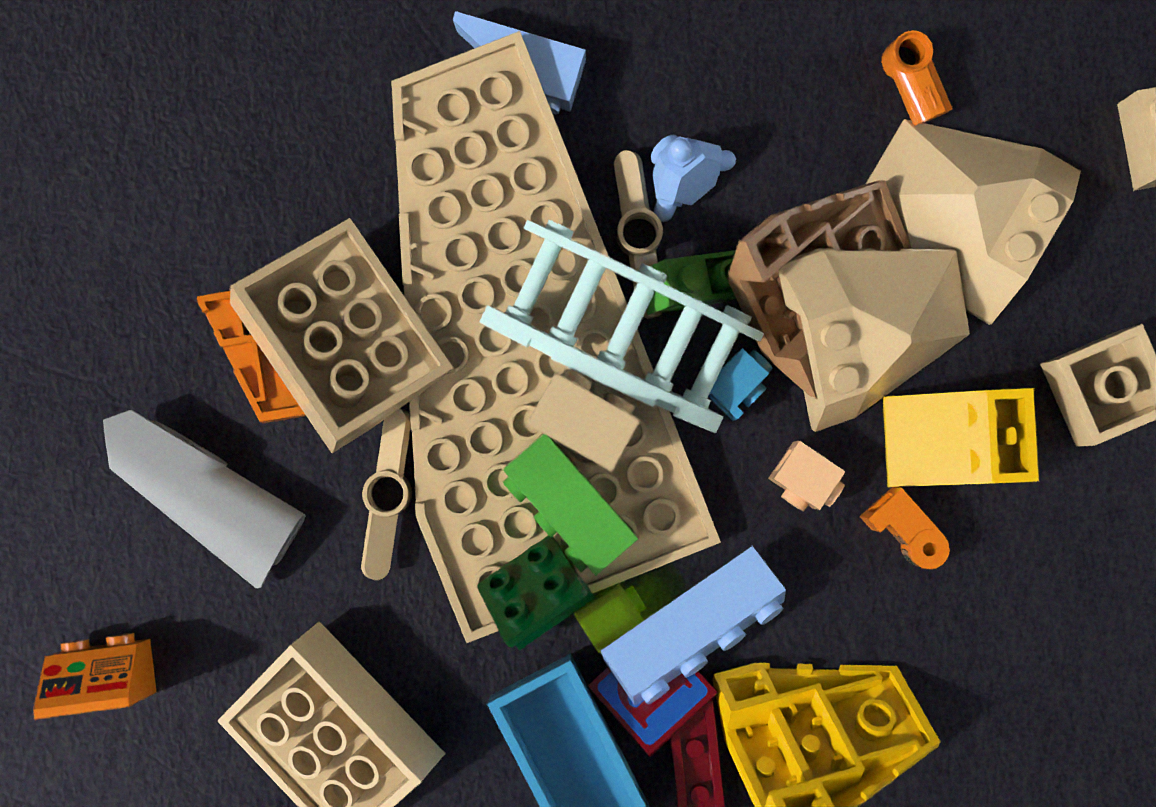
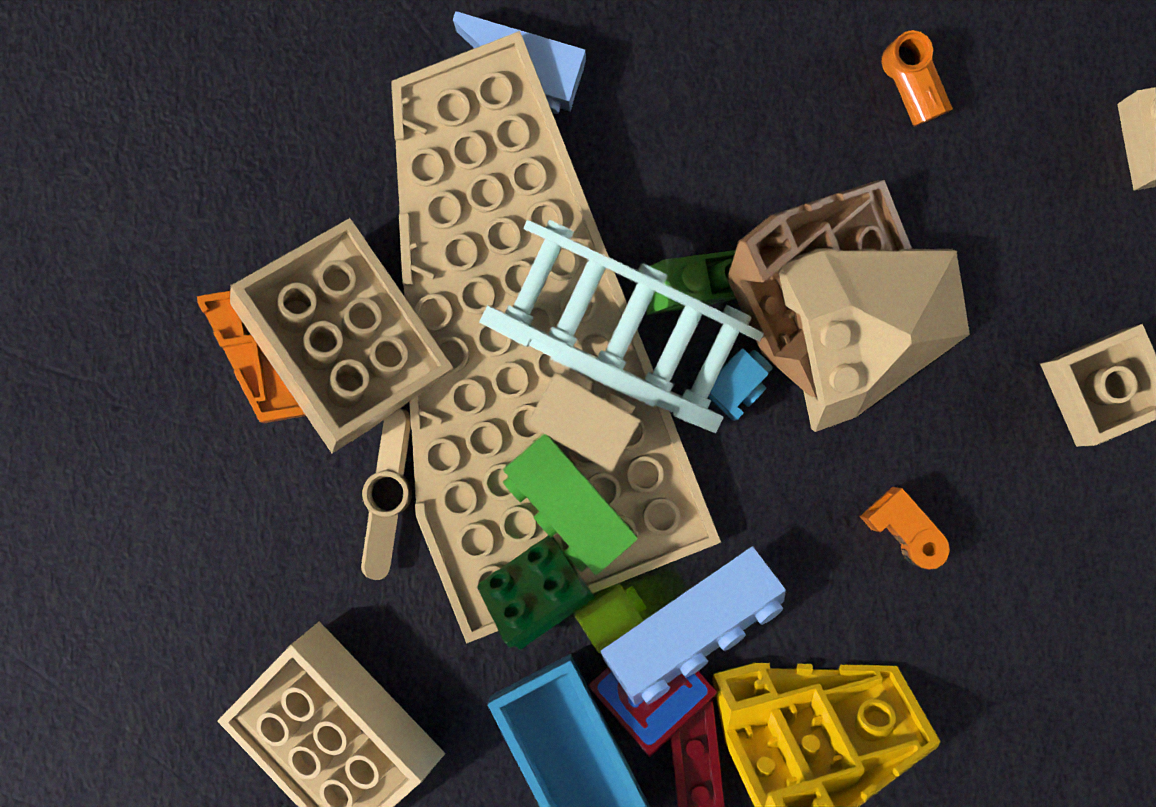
(95, 676): orange slope -> none
(202, 495): light grey panel -> none
(635, 206): tan piece -> none
(685, 172): light blue rock -> none
(807, 478): light nougat brick -> none
(961, 438): yellow slope -> none
(980, 198): tan wedge -> none

